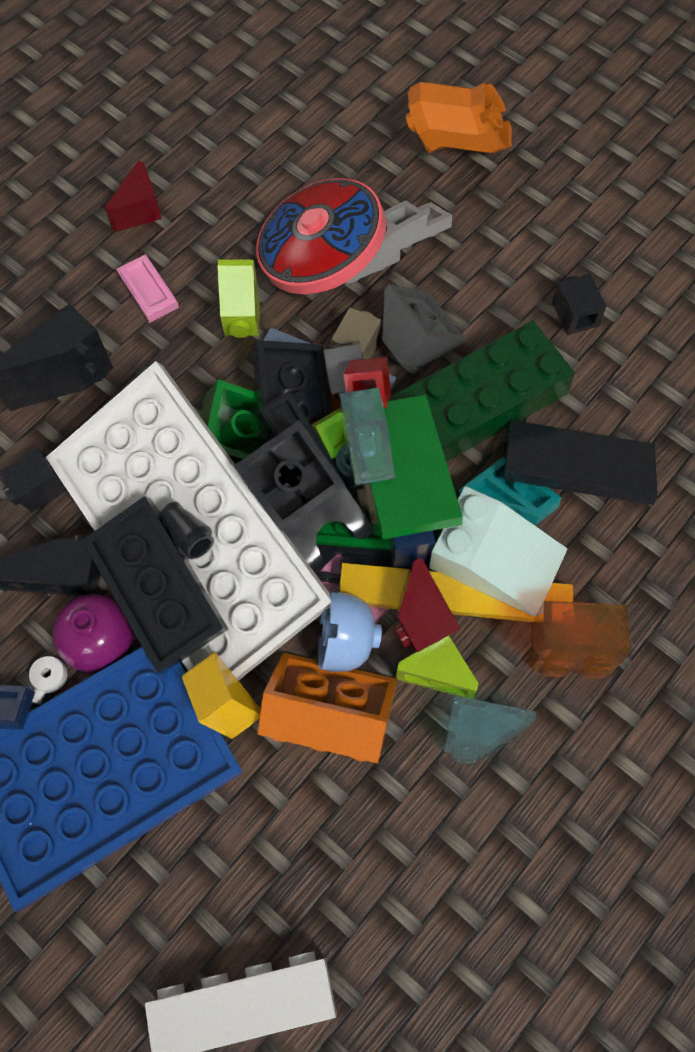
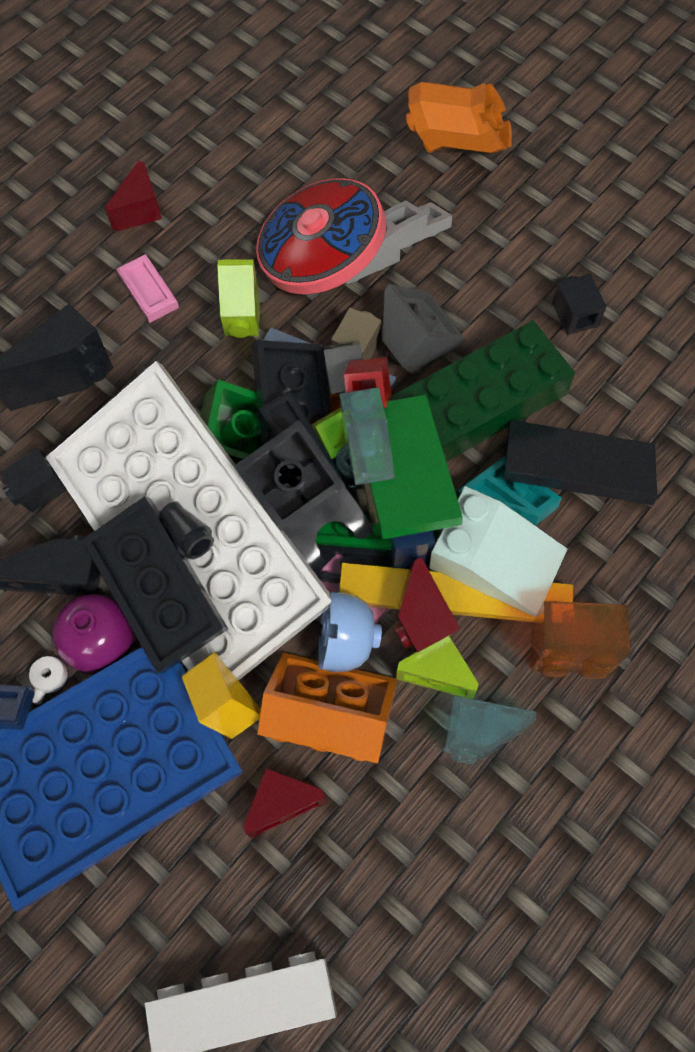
(280, 800): none -> dark red slope

